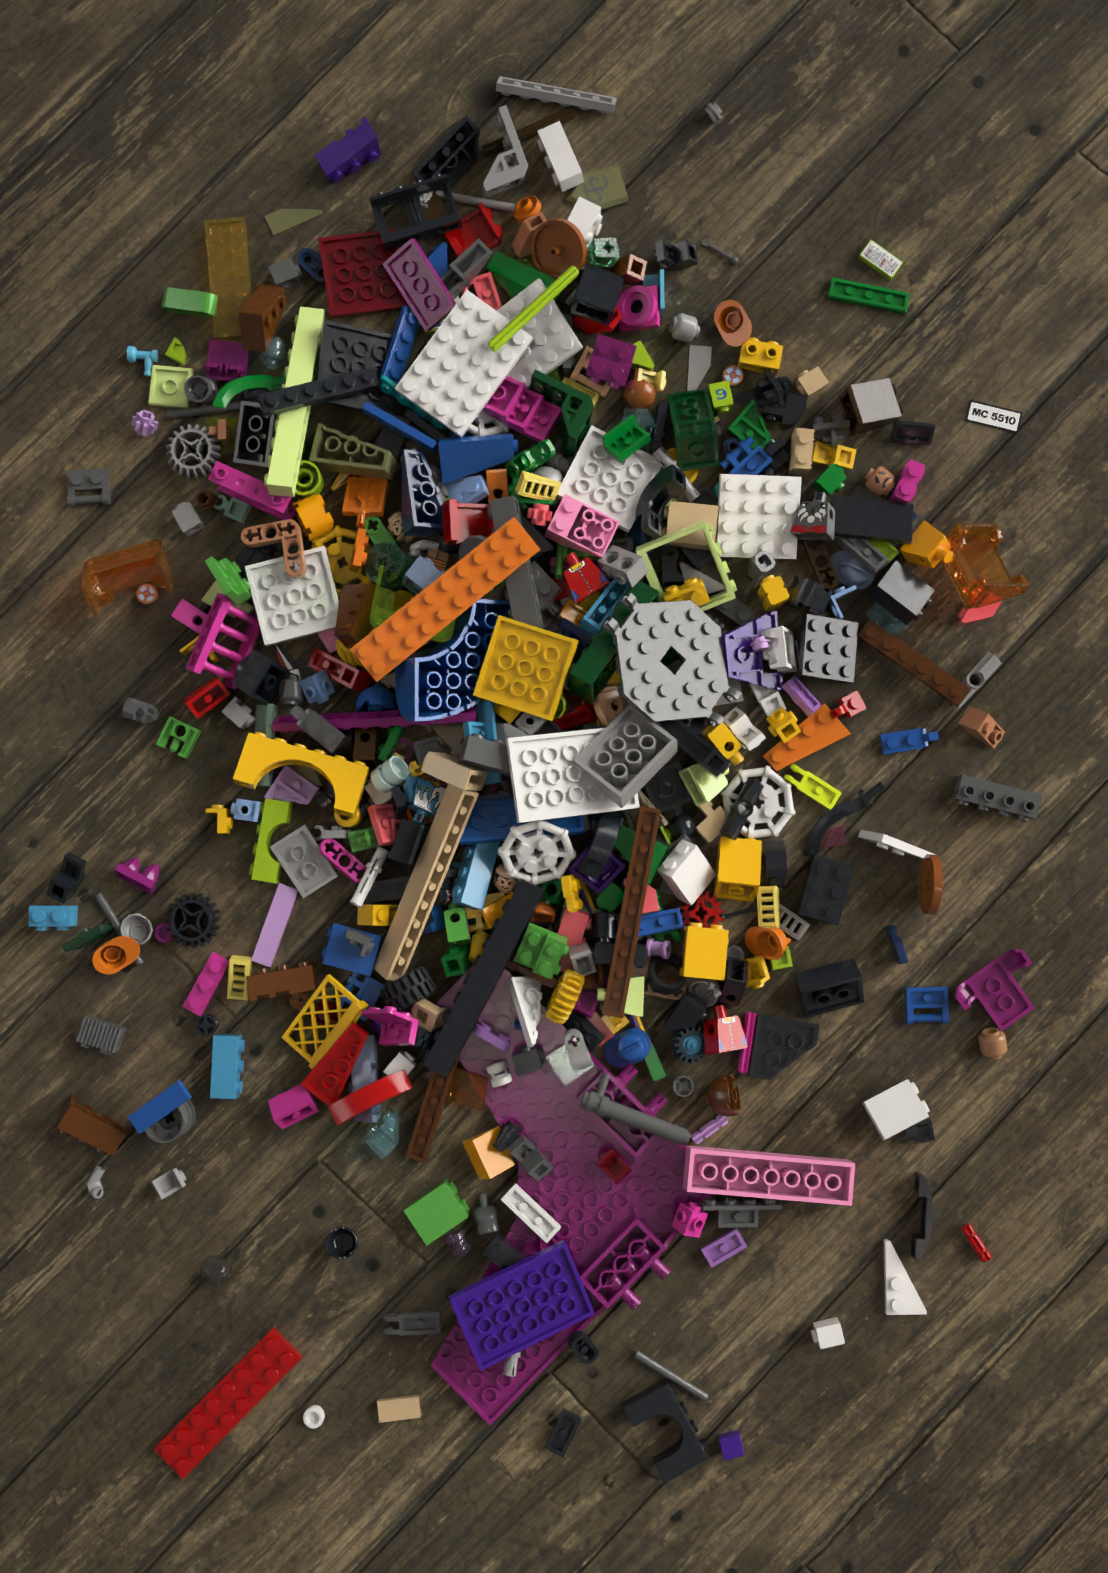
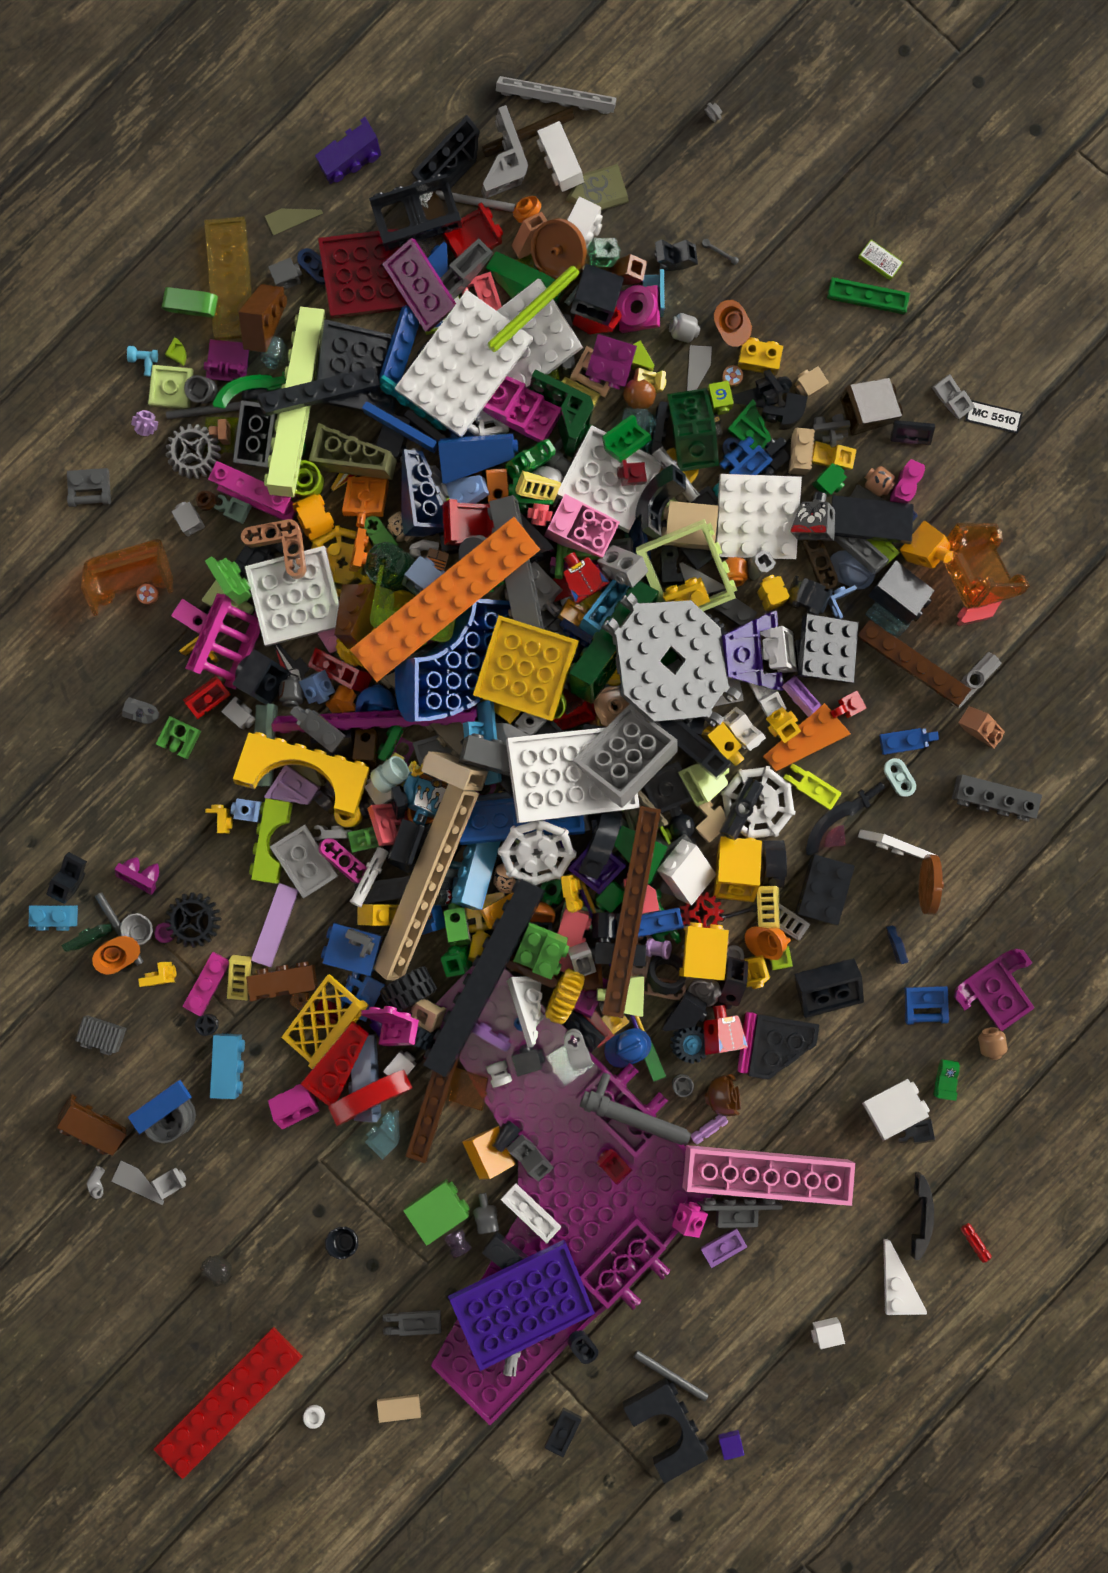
(134, 1180): none -> light grey sticker
(165, 974): none -> yellow bracket
(342, 700): none -> orange piece
(632, 473): none -> dark red bracket
(738, 570): none -> orange head
(759, 644): lavender plate -> none
(901, 776): none -> light aqua plate
(947, 1080): none -> green leg
(952, 397): none -> light grey slope

